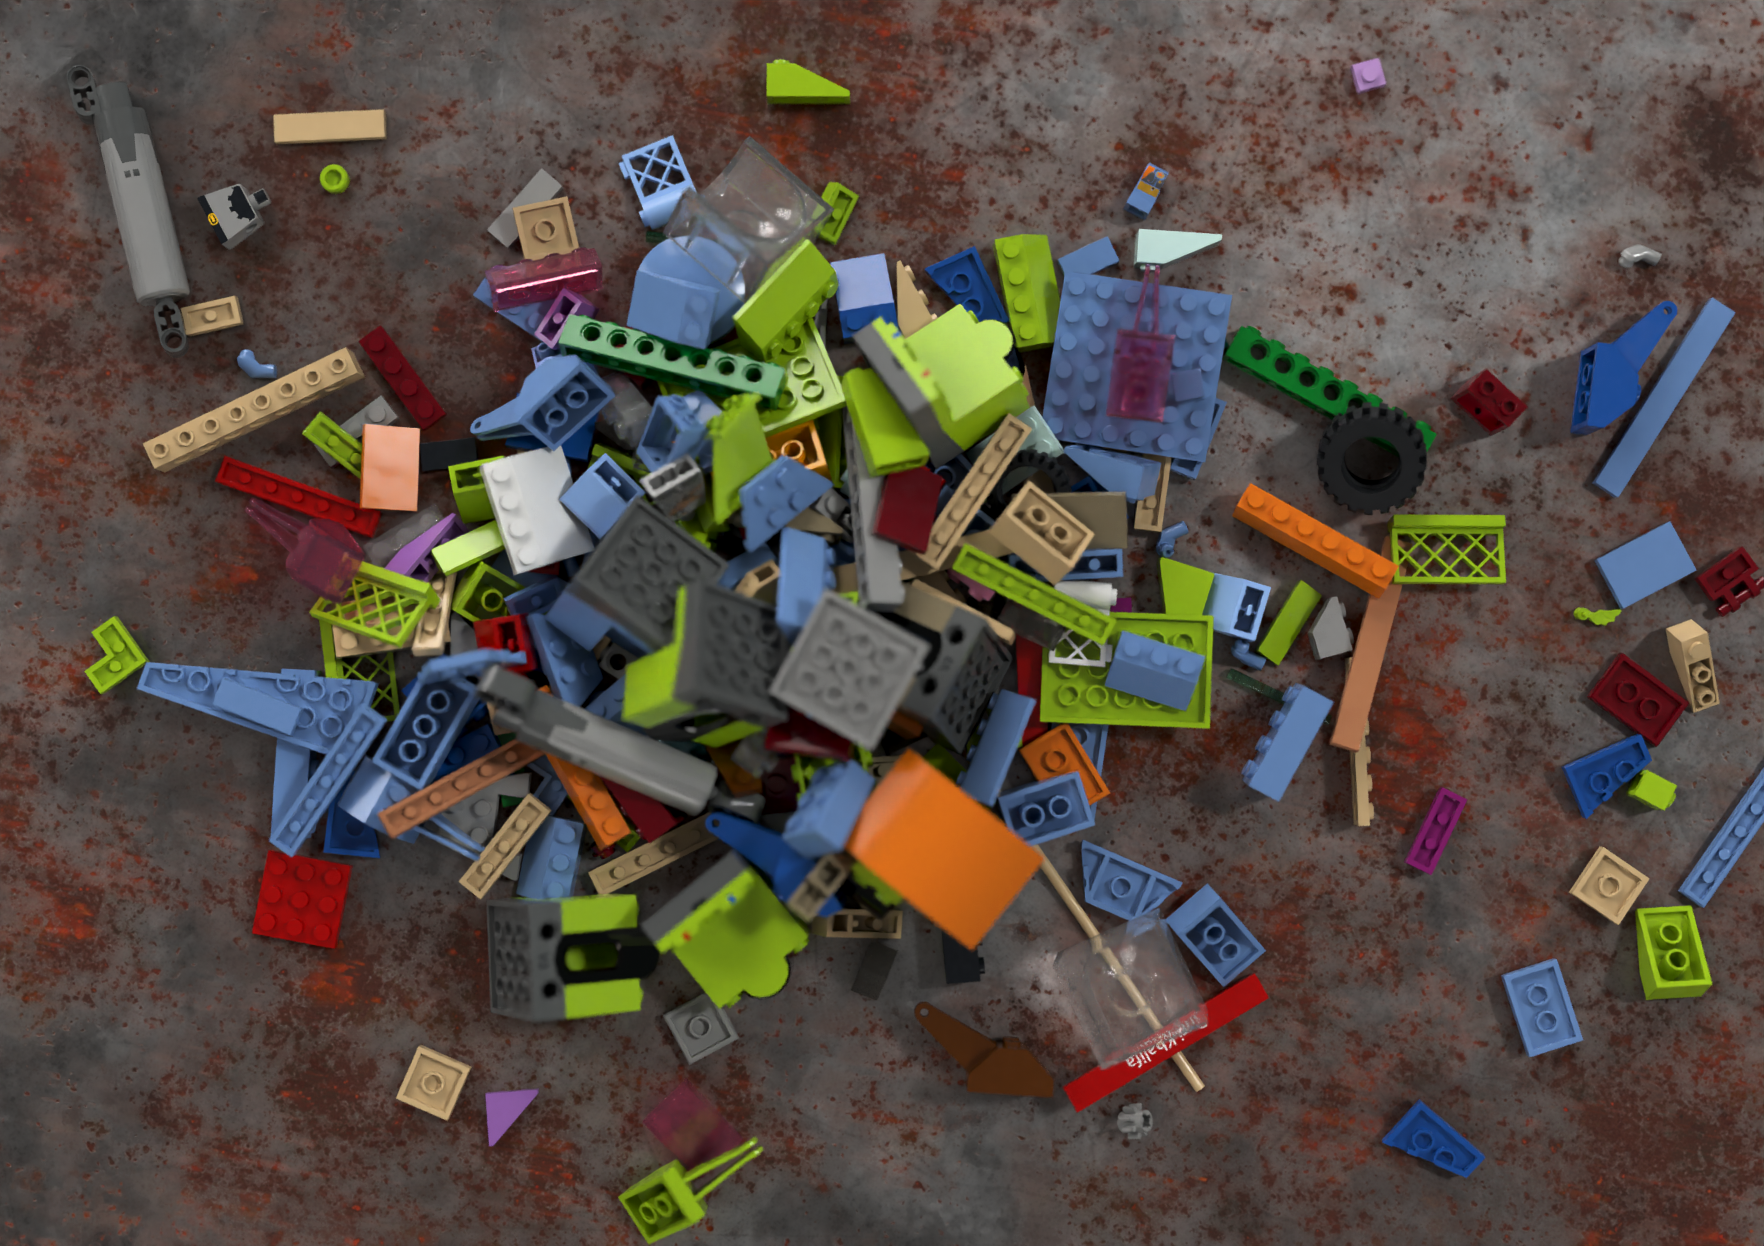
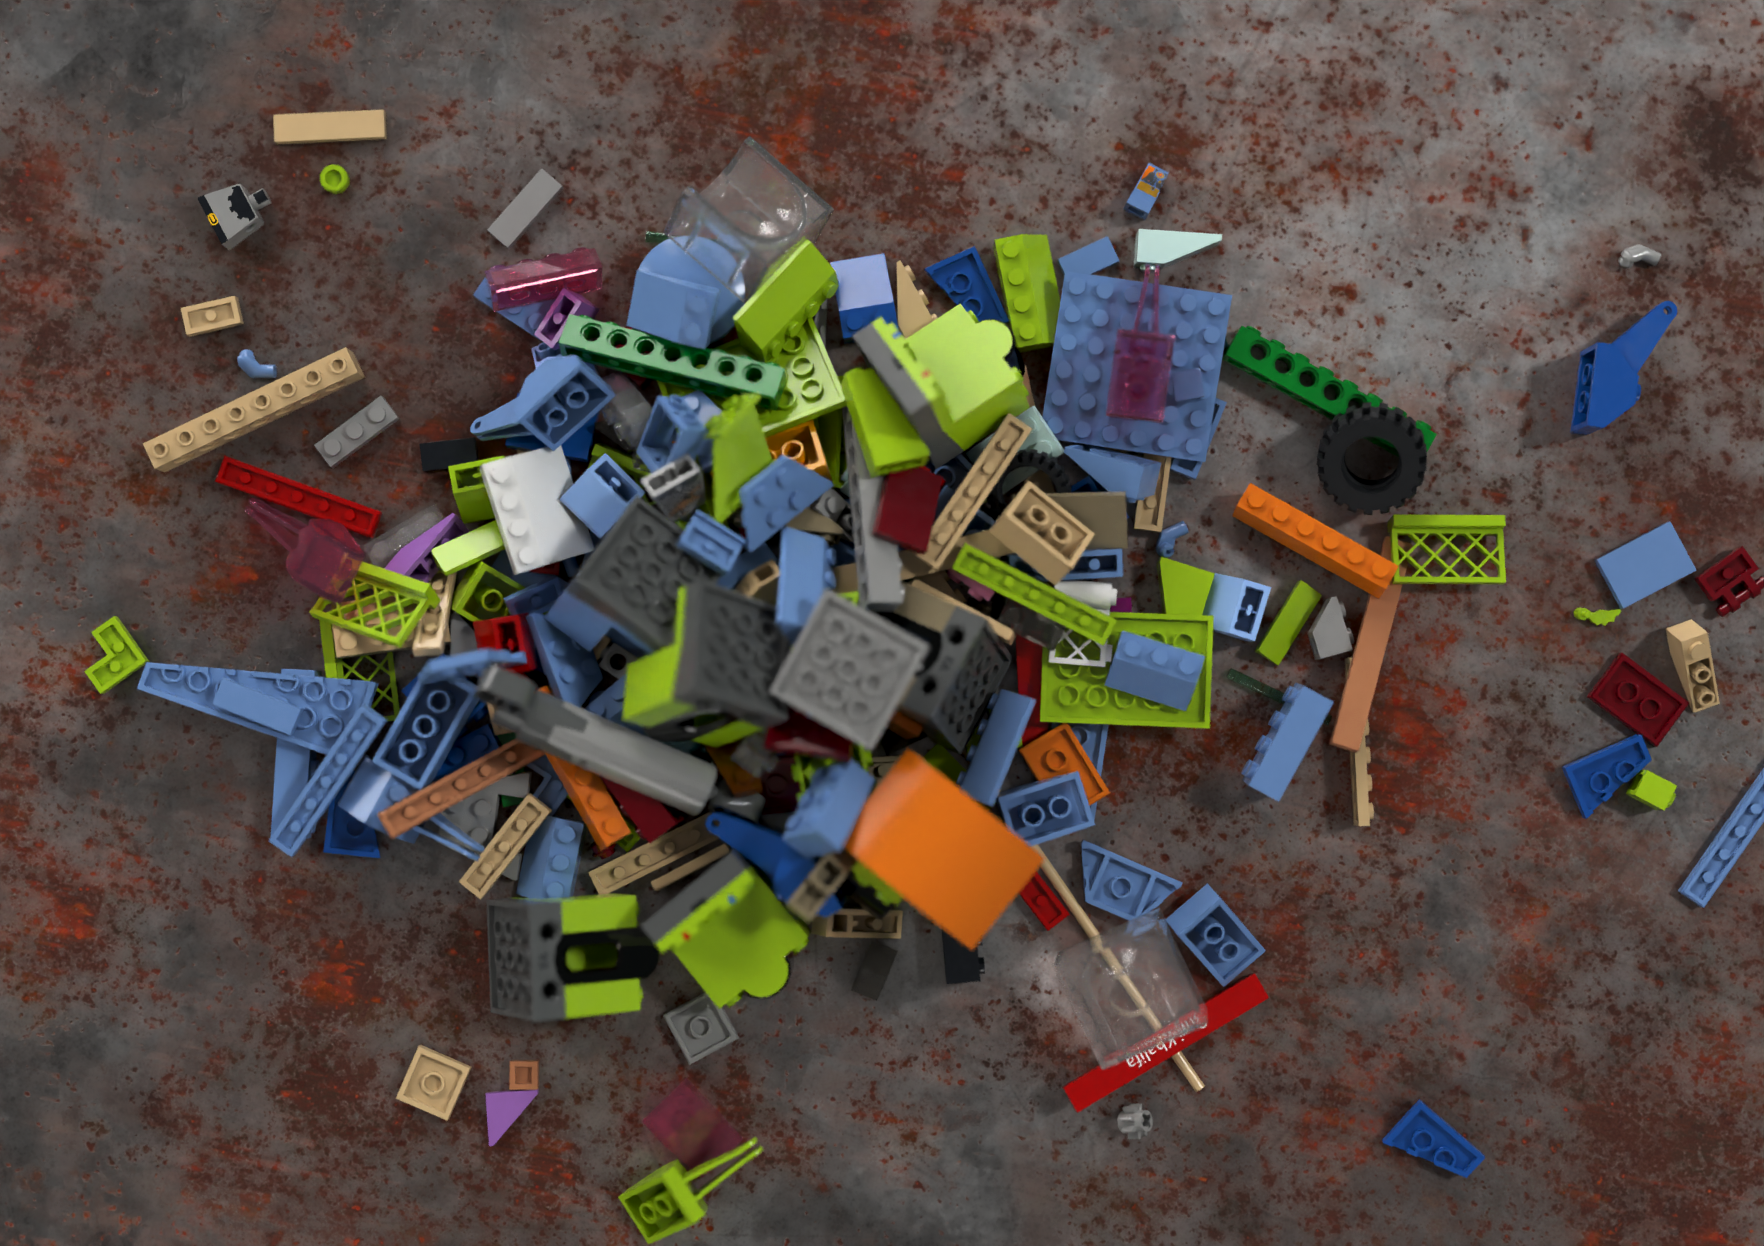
(137, 200): light grey piece -> none
(302, 899): red plate -> none
(335, 442): lime tile -> none
(389, 468): orange tile -> none
(402, 378): dark red plate -> none
(524, 1075): none -> nougat tile
(545, 228): tan plate -> none
(659, 205): light blue piece -> none
(691, 866): none -> tan tile
(710, 543): none -> medium blue plate
(796, 85): lime slope -> none
(843, 202): lime slope -> none
(990, 1065): reddish brown slope -> none
(1043, 902): none -> red tile
(1242, 653): medium blue arm -> none
(1368, 75): lavender plate -> none
(1435, 830): magenta plate -> none
(1496, 402): dark red window -> none
(1541, 1007): medium blue plate -> none
(1609, 885): tan plate -> none
(1663, 397): medium blue tile -> none
(1670, 953): lime slope -> none

